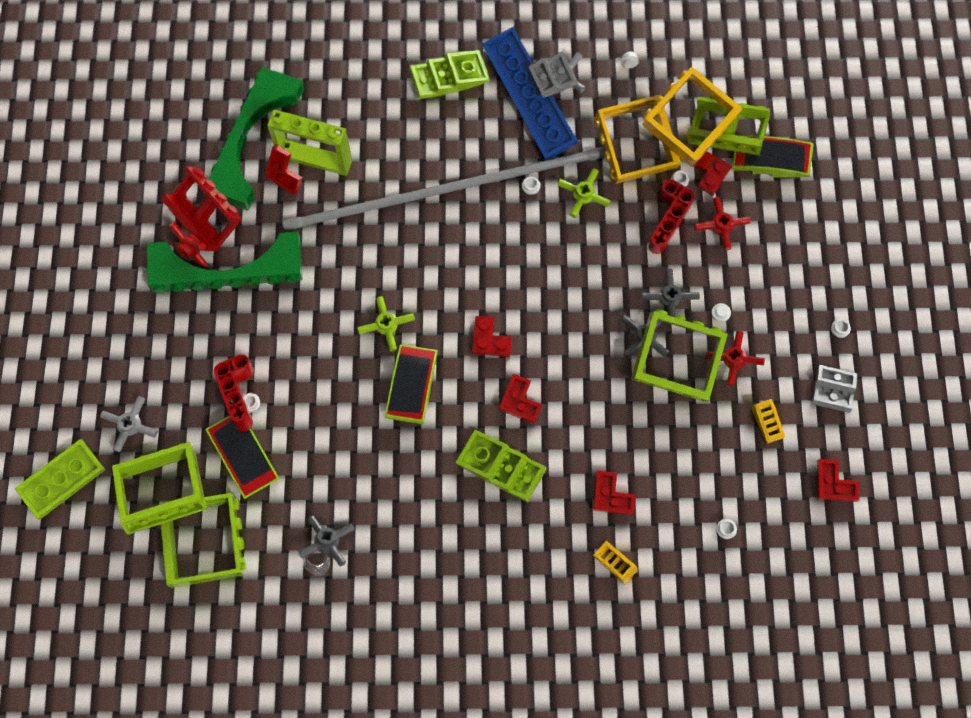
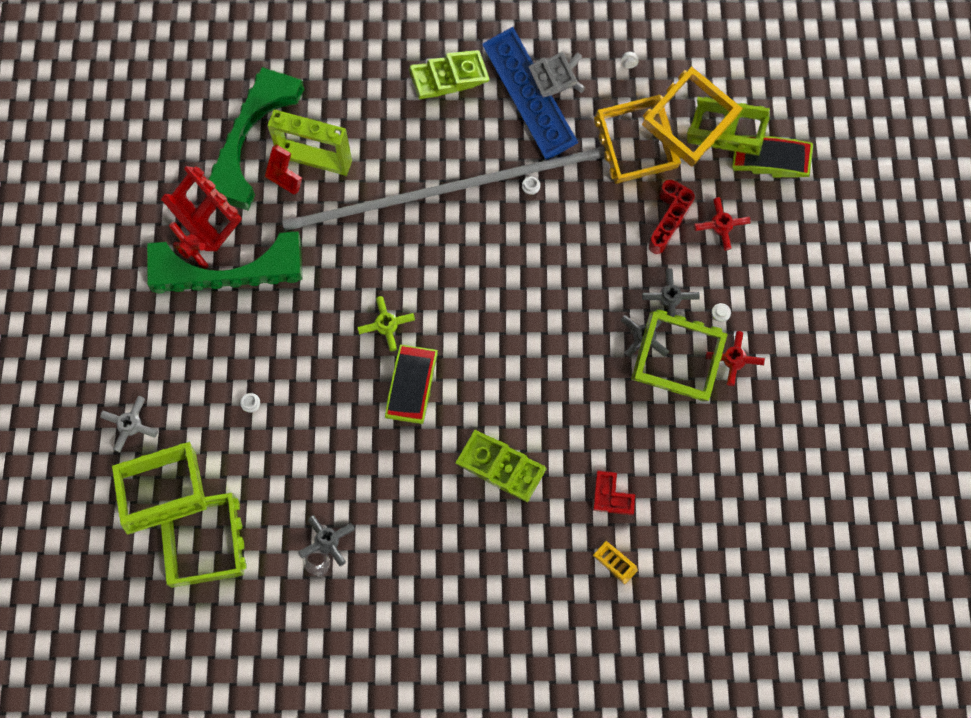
(59, 479): lime plate -> none
(228, 376): red beam -> none
(242, 456): black slope -> none
(486, 343): red plate -> none
(516, 403): red plate -> none
(582, 199): lime bar -> none
(680, 177): white plate -> none
(715, 170): red plate -> none
(726, 529): white plate -> none
(756, 409): yellow slope -> none
(829, 485): red plate -> none
(834, 388): light grey slope -> none
(840, 328): white plate -> none

